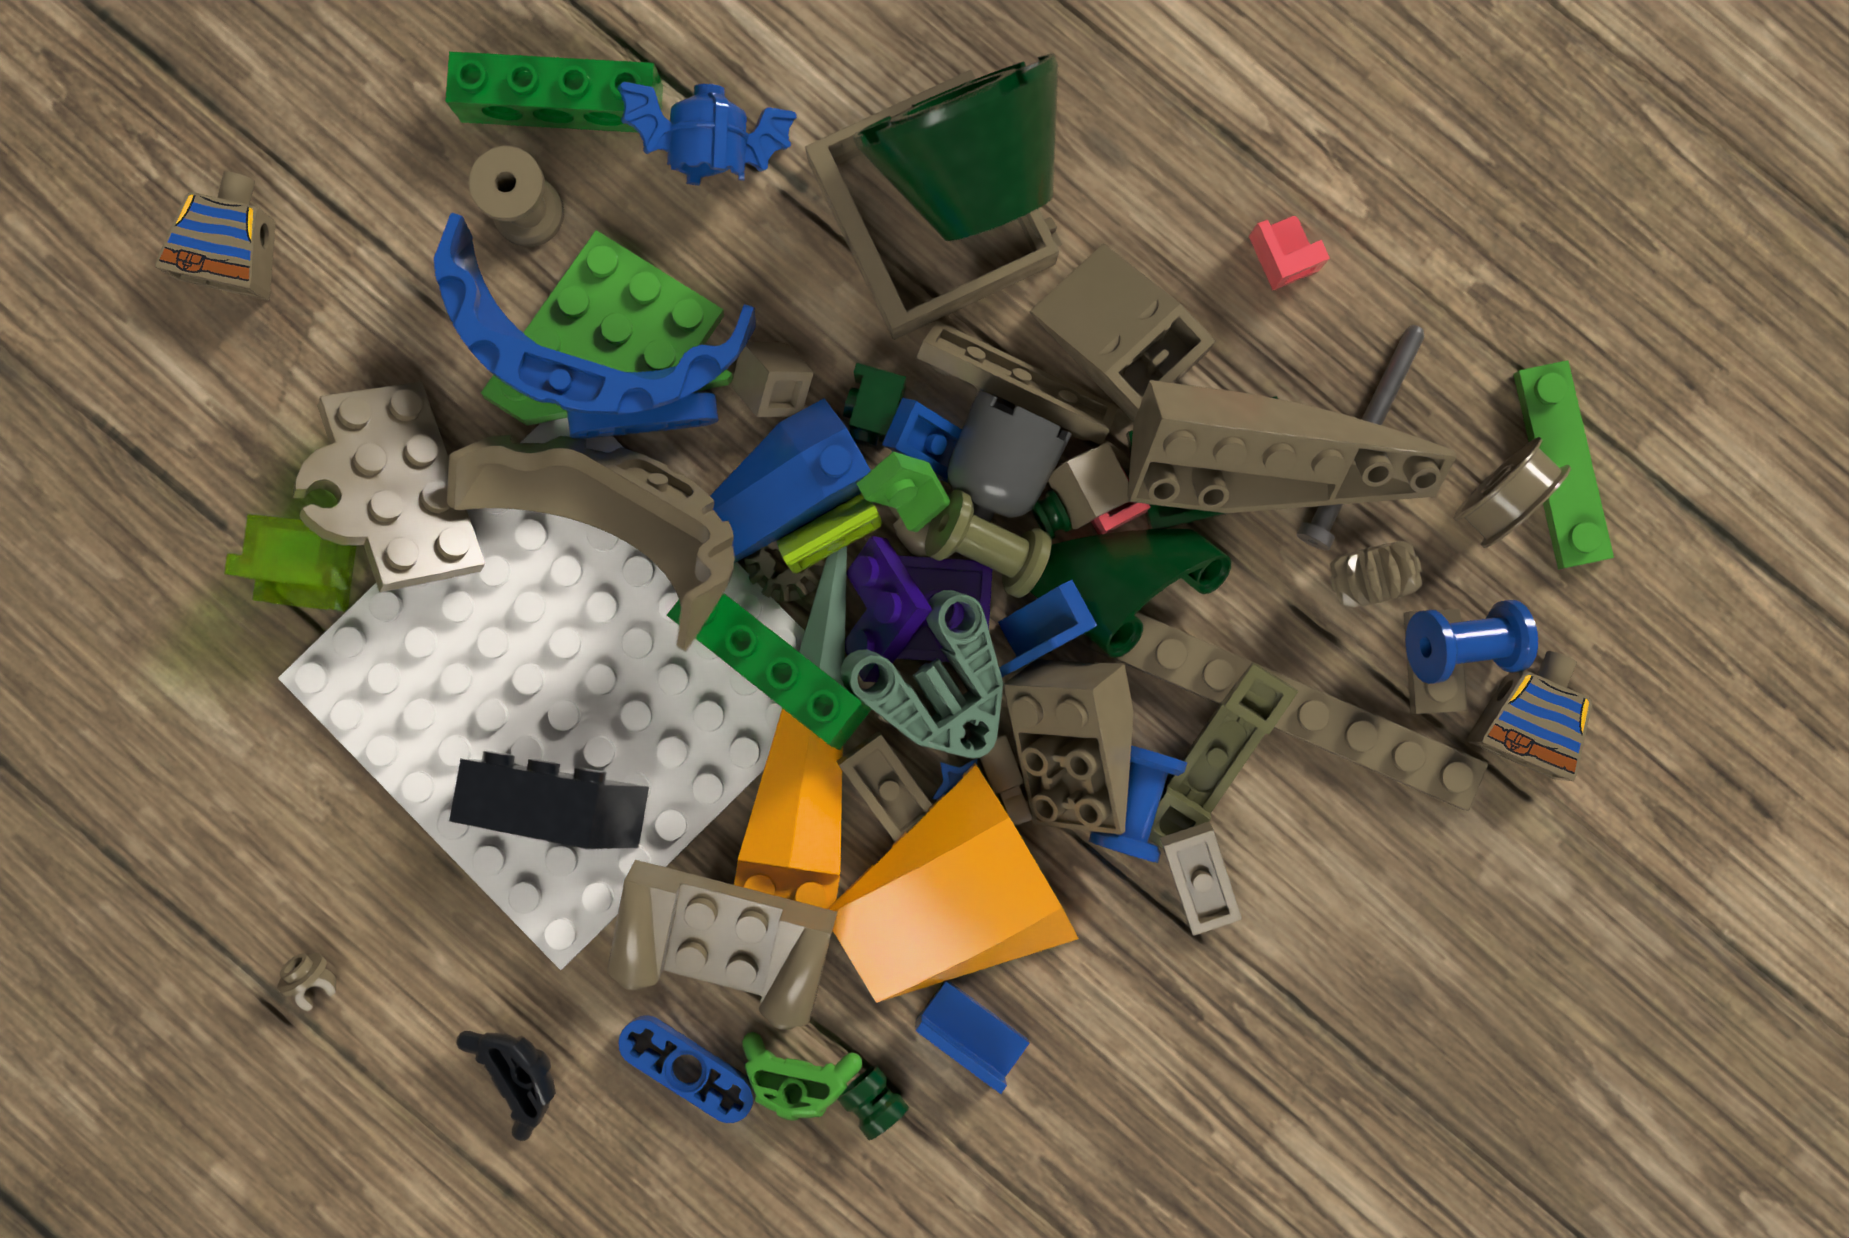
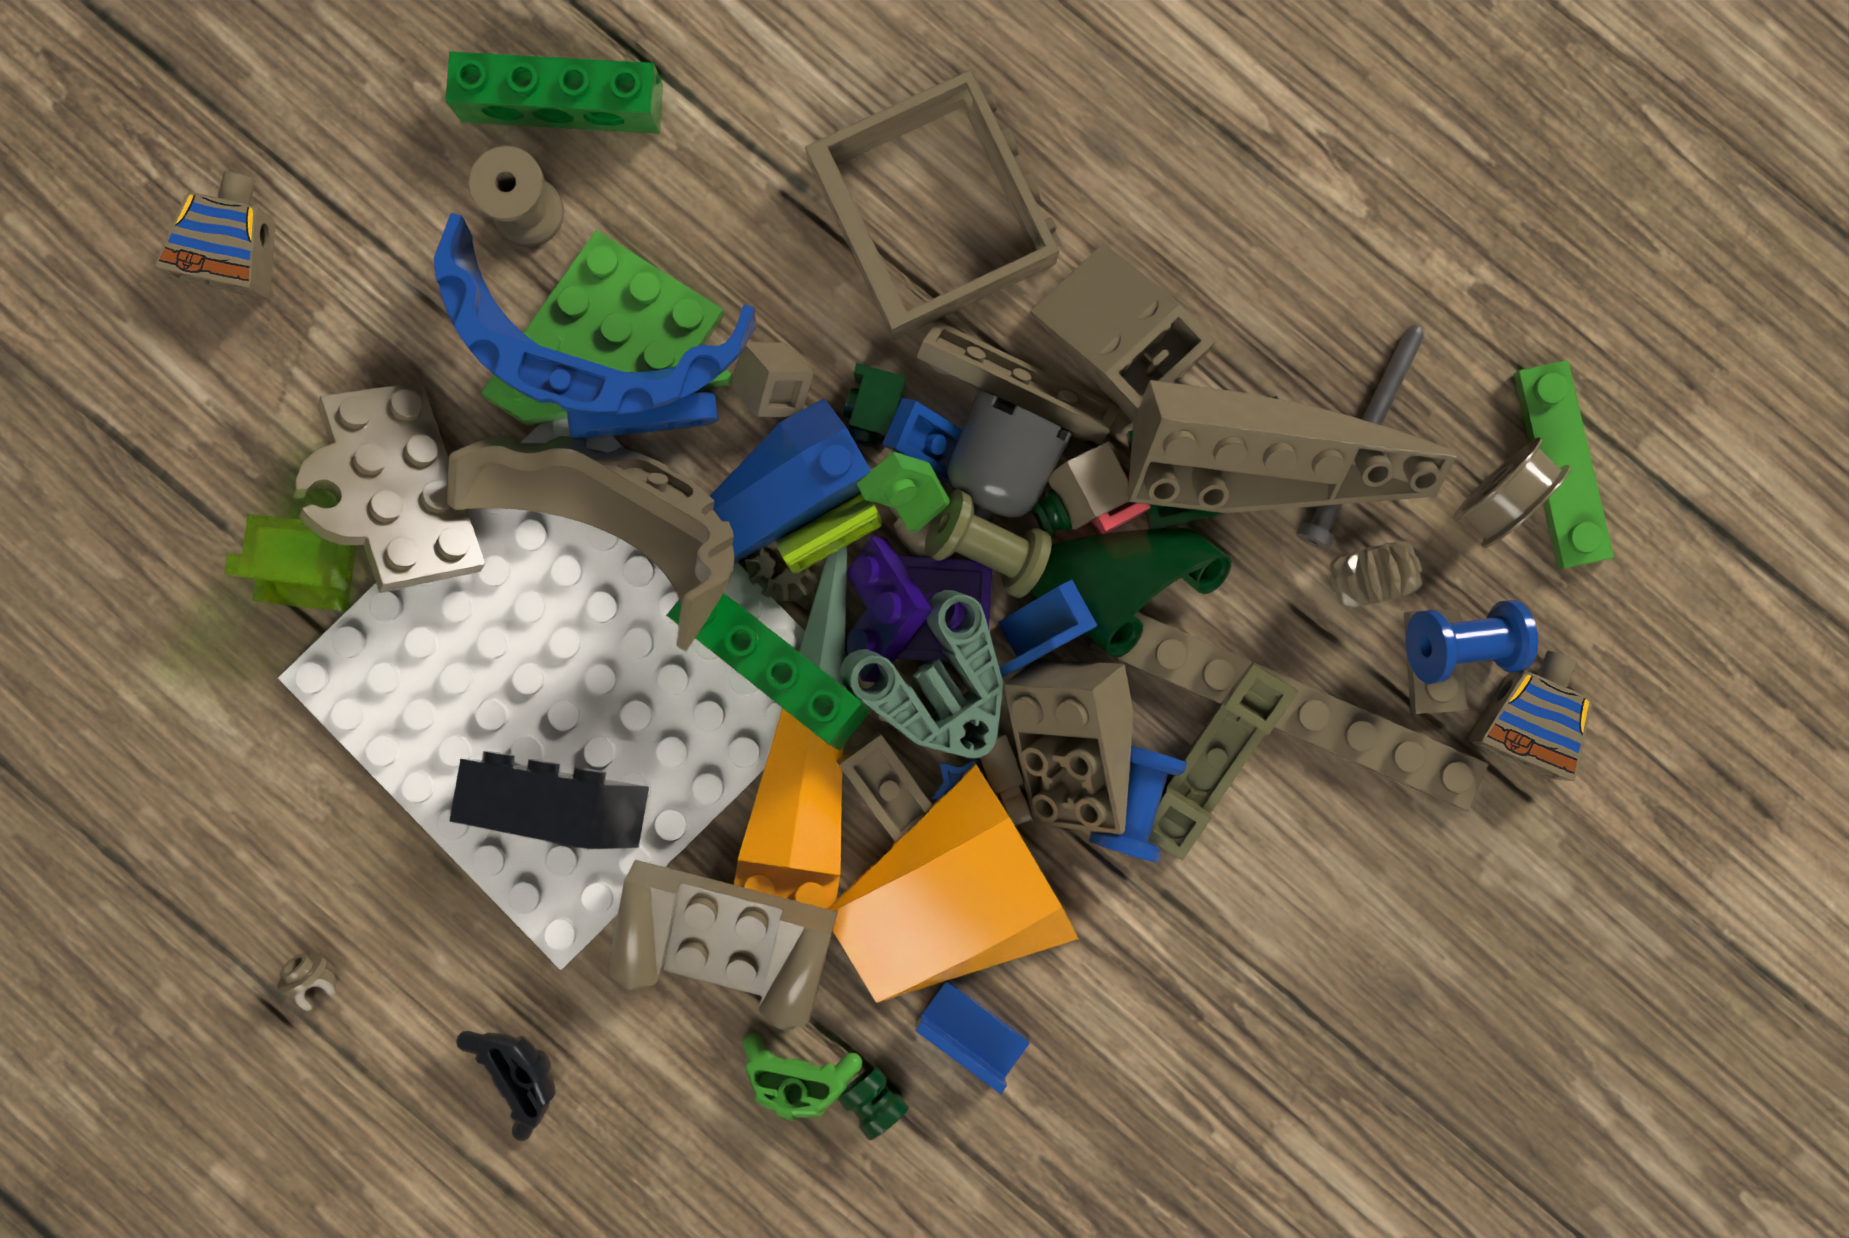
(689, 1091): blue beam -> none
(705, 131): blue helmet -> none
(973, 150): dark green cone -> none
(1201, 878): dark tan plate -> none
(1286, 251): coral panel -> none

